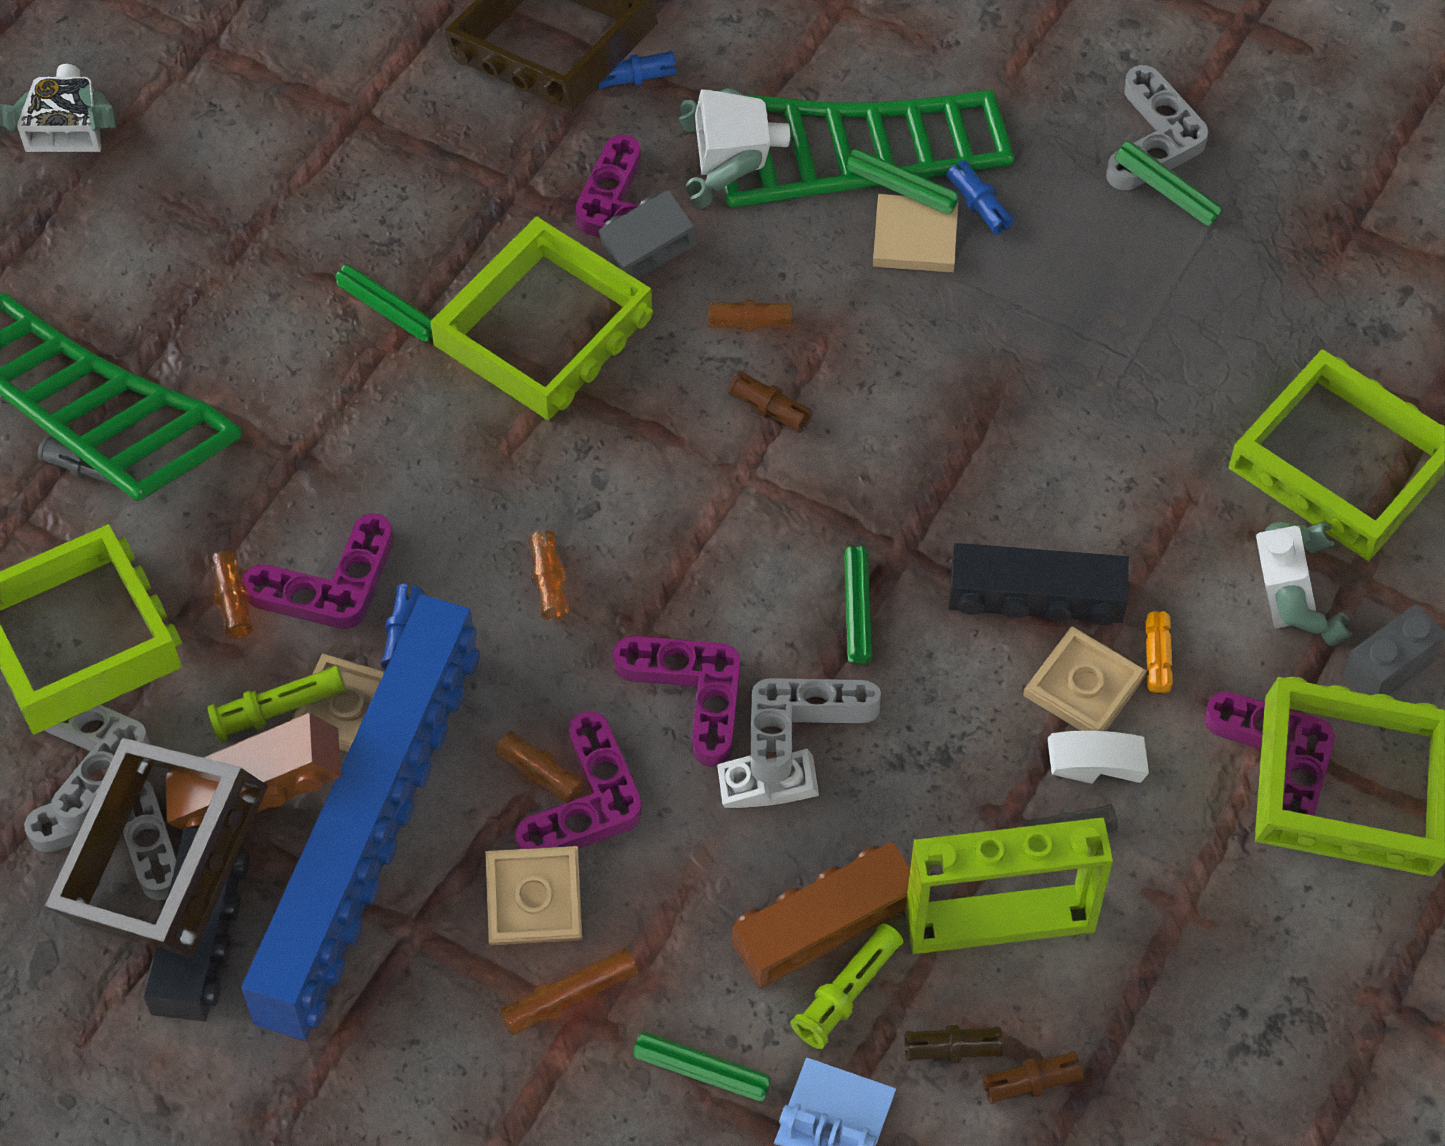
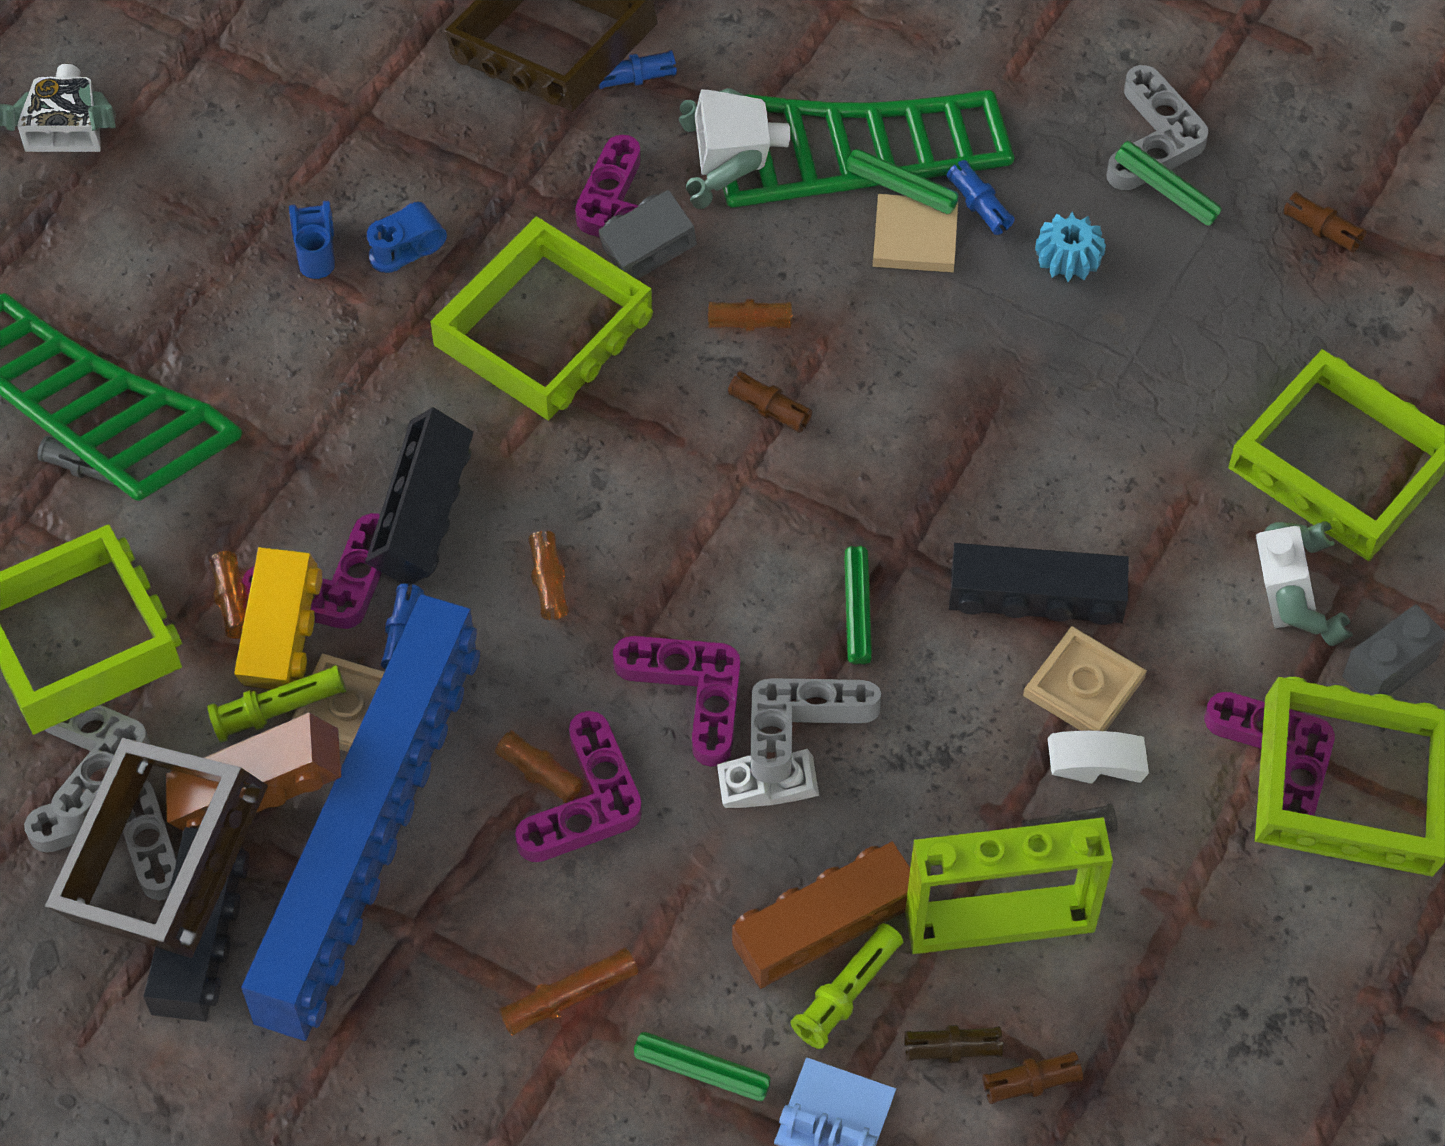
(277, 618): none -> yellow brick
(313, 239): none -> blue piece
(385, 302): green axle -> none
(408, 234): none -> blue piece
(420, 497): none -> black brick
(533, 895): tan tile -> none
(1070, 246): none -> medium azure gear
(1159, 652): light orange axle -> none
(1324, 222): none -> reddish brown pin

